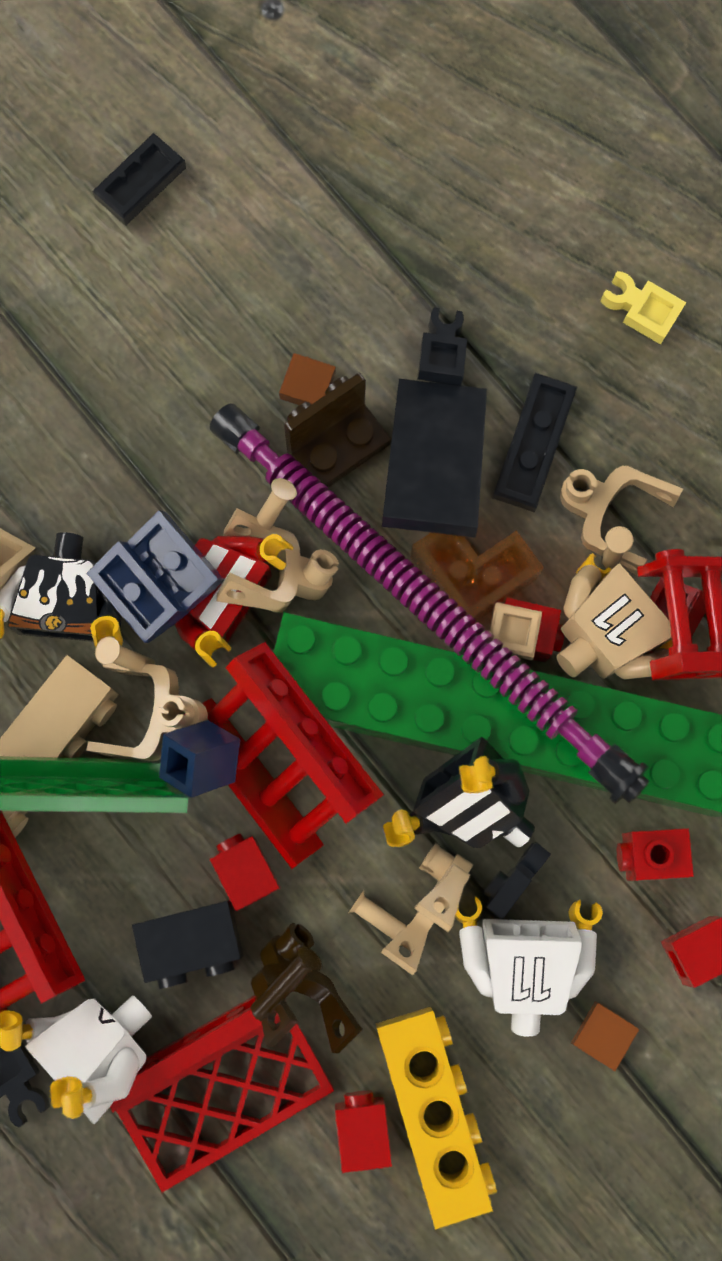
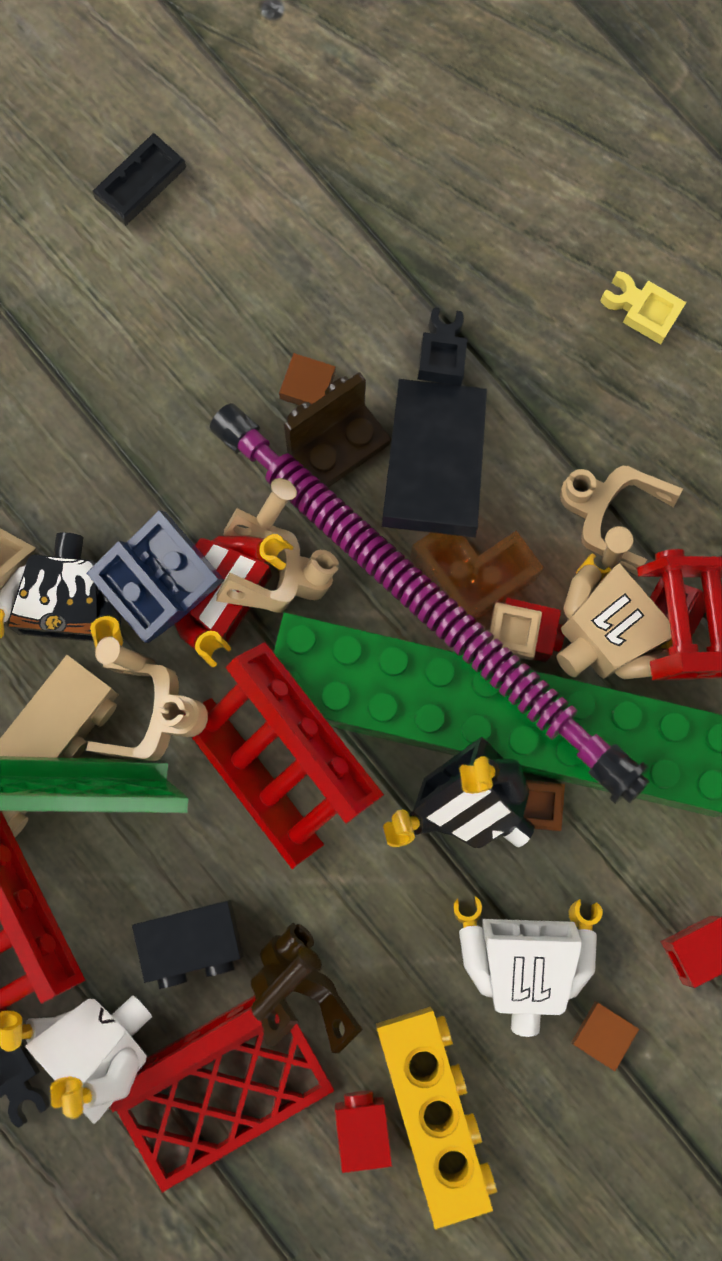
(199, 758): dark blue brick -> none
(244, 871): red brick -> none
(451, 876): tan piece -> none
(506, 889): black plate -> none
(534, 442): black tile -> none
(545, 805): none -> dark orange tile
(655, 854): red brick -> none

